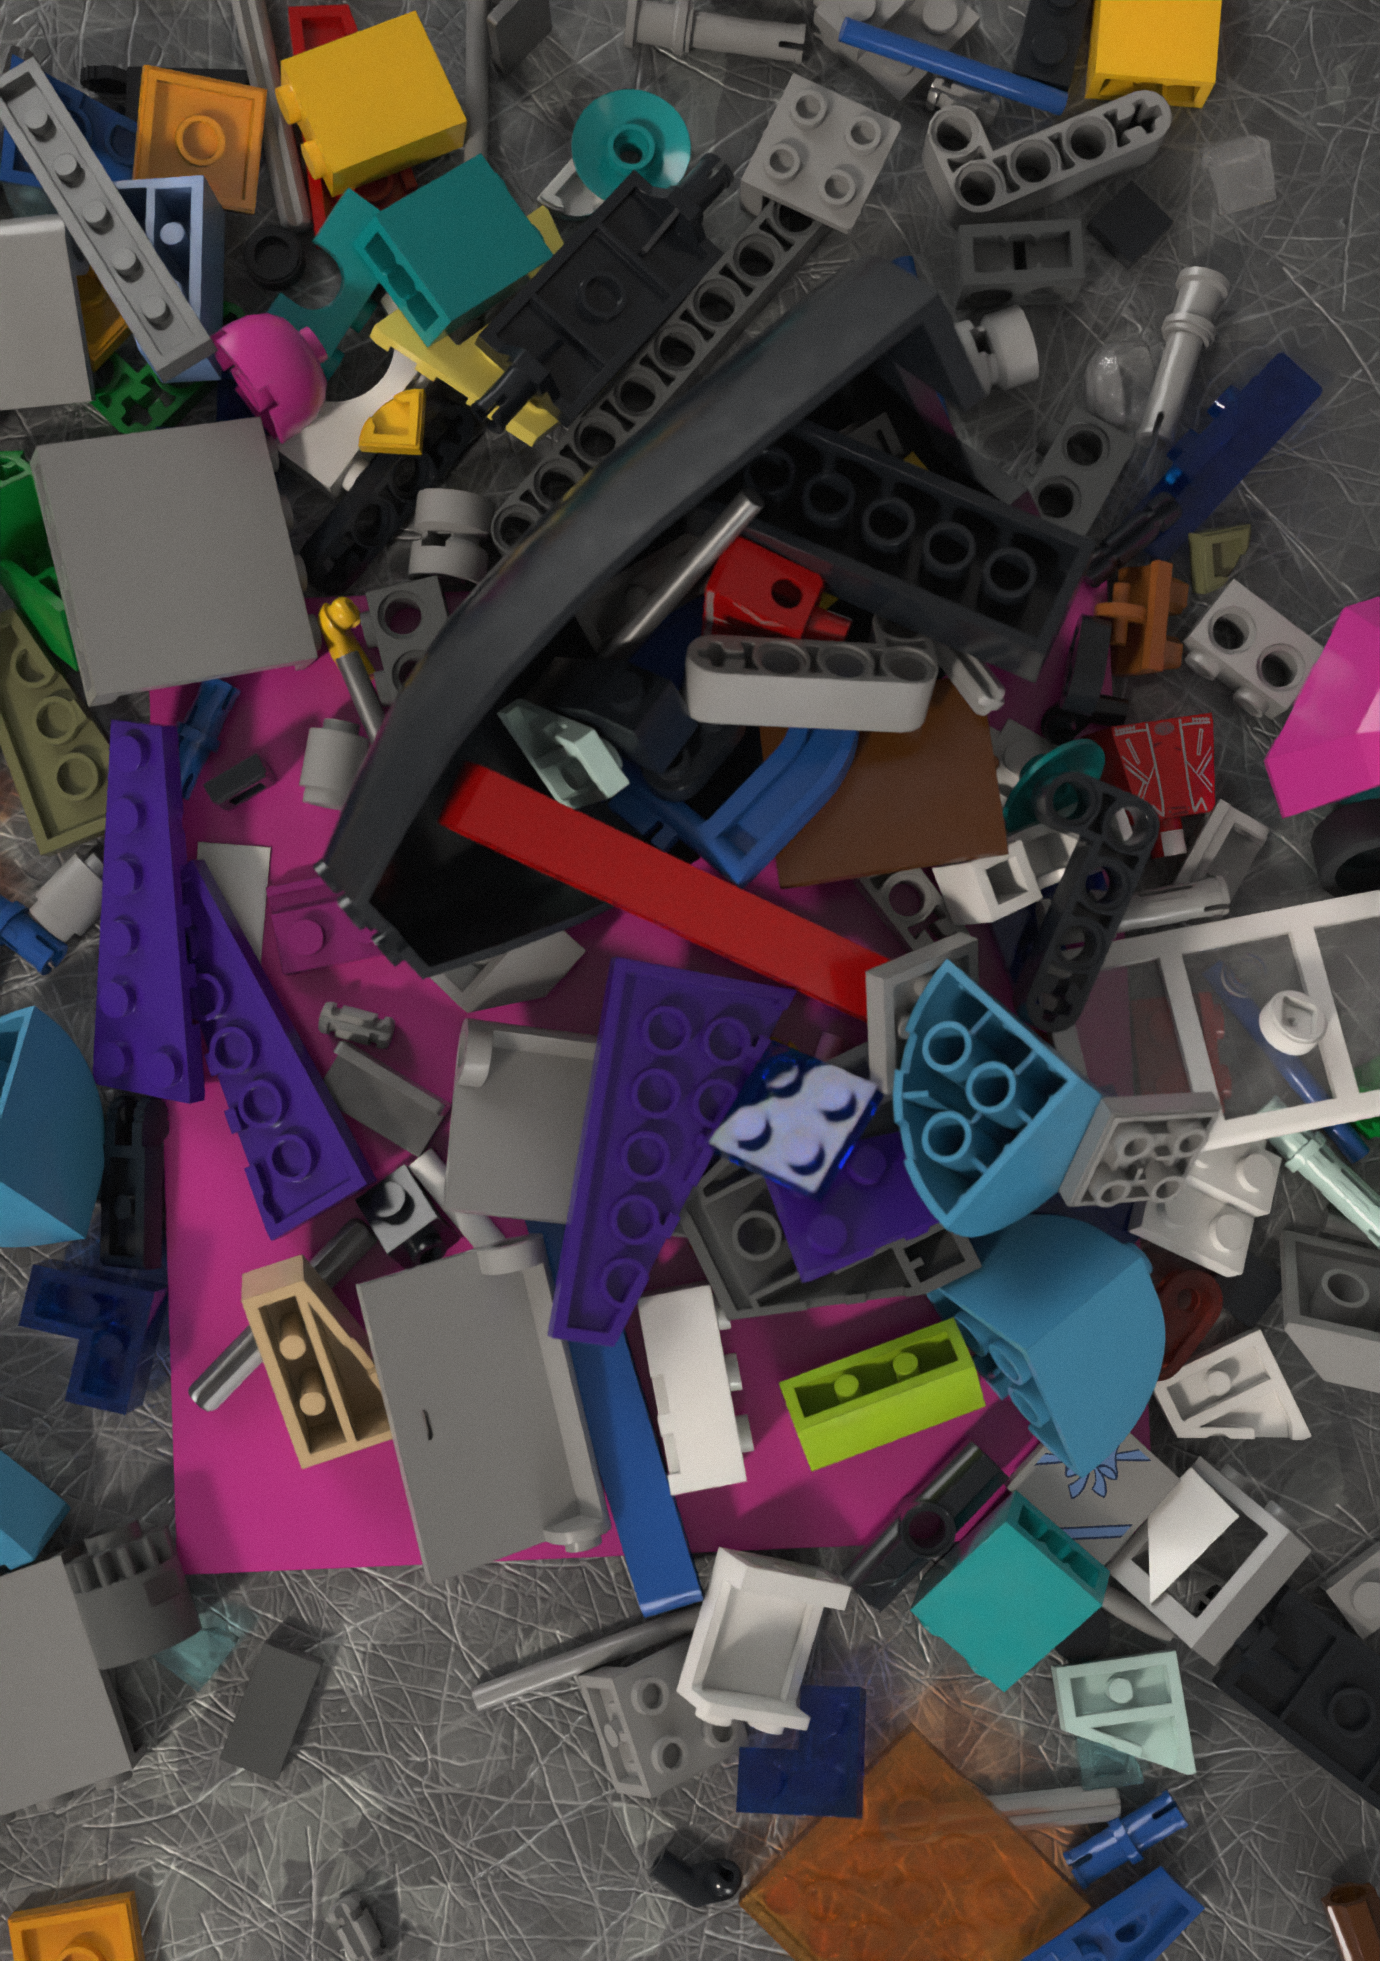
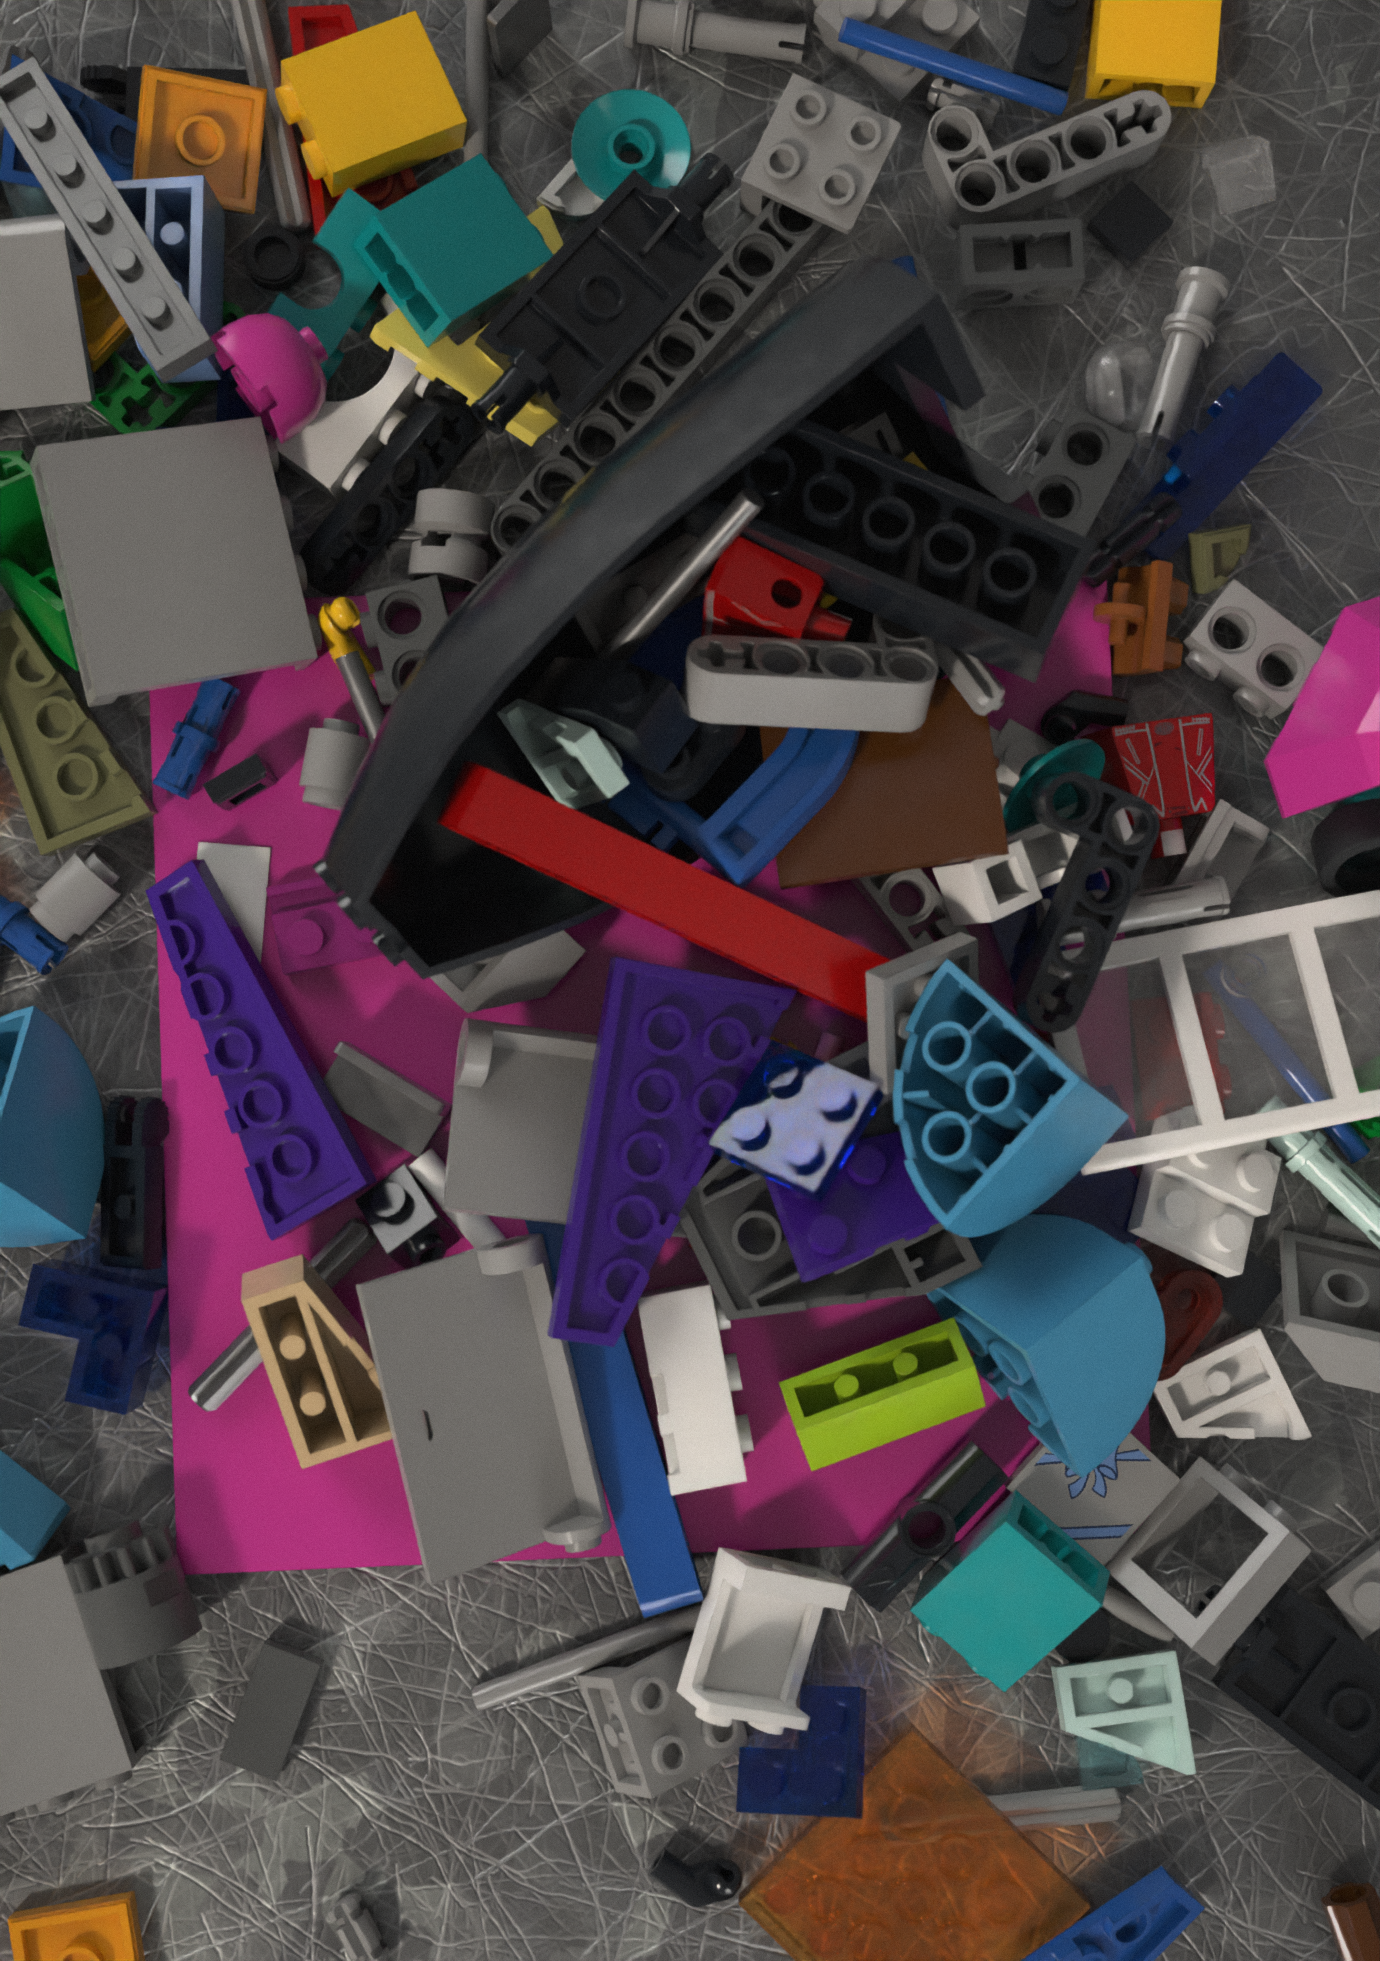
(143, 971): dark purple wing -> none
(198, 1656): clear light blue tile -> none
(356, 1025): light grey piece -> none
(396, 425): yellow tile -> none
(1001, 348): light grey wheel -> none
(1085, 665): black beam -> none
(1125, 1839): blue pin -> none
(1139, 1148): light grey tile -> none
(1184, 1529): white sticker -> none
(1292, 1022): white tile -> none

